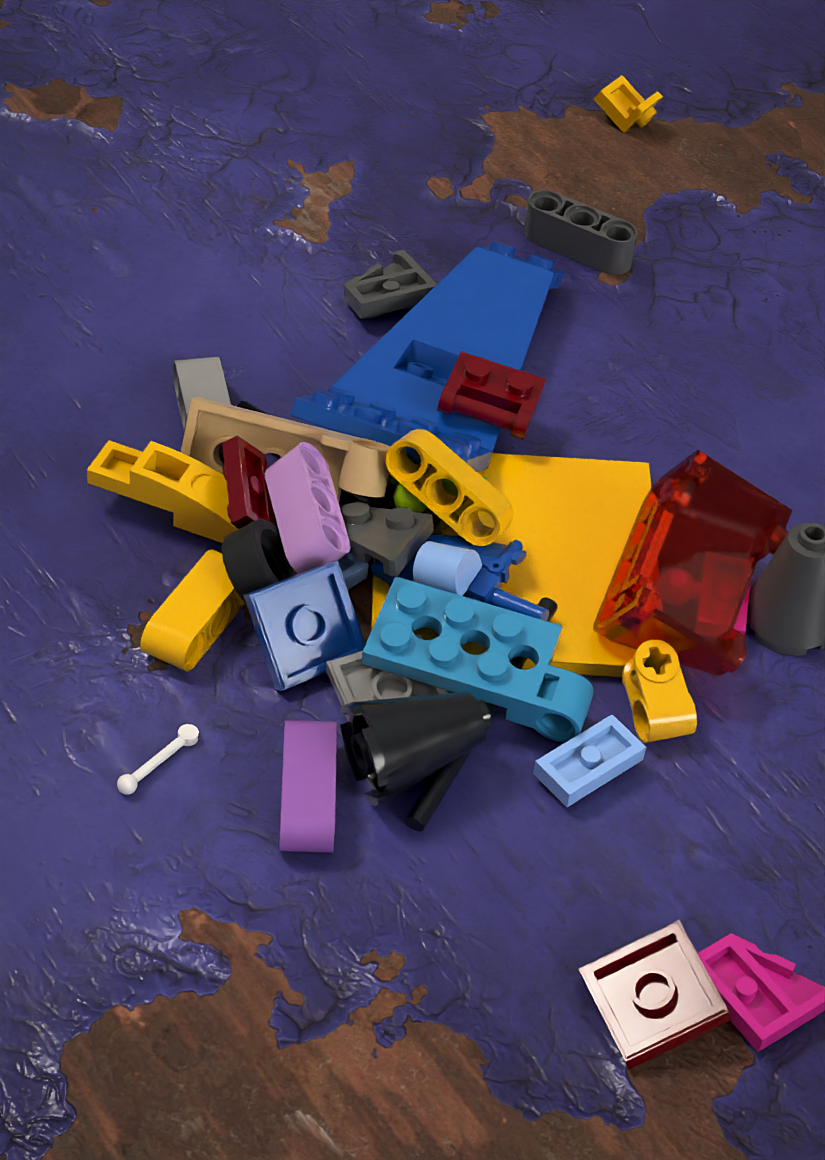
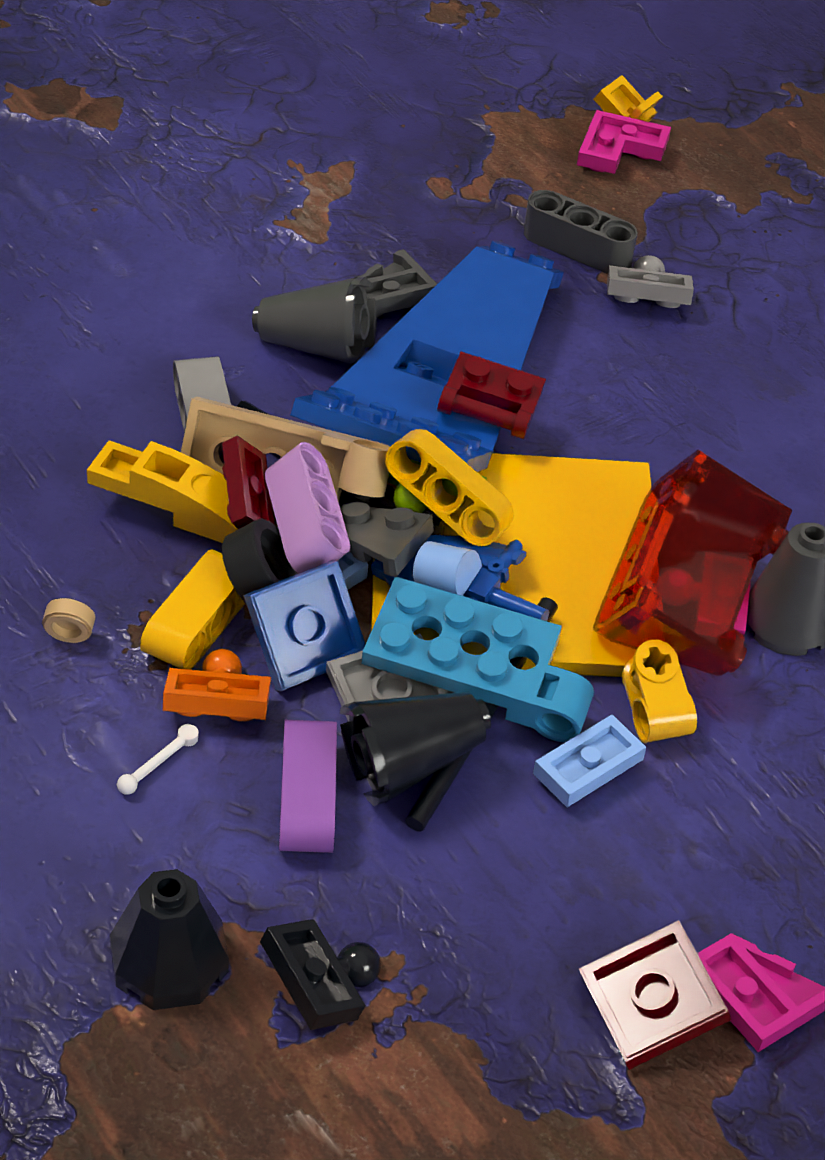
(68, 620): none -> tan tile
(169, 943): none -> black cone
(217, 689): none -> orange plate
(316, 977): none -> black plate
(321, 320): none -> dark grey cone
(614, 134): none -> dark pink plate
(649, 282): none -> light grey plate

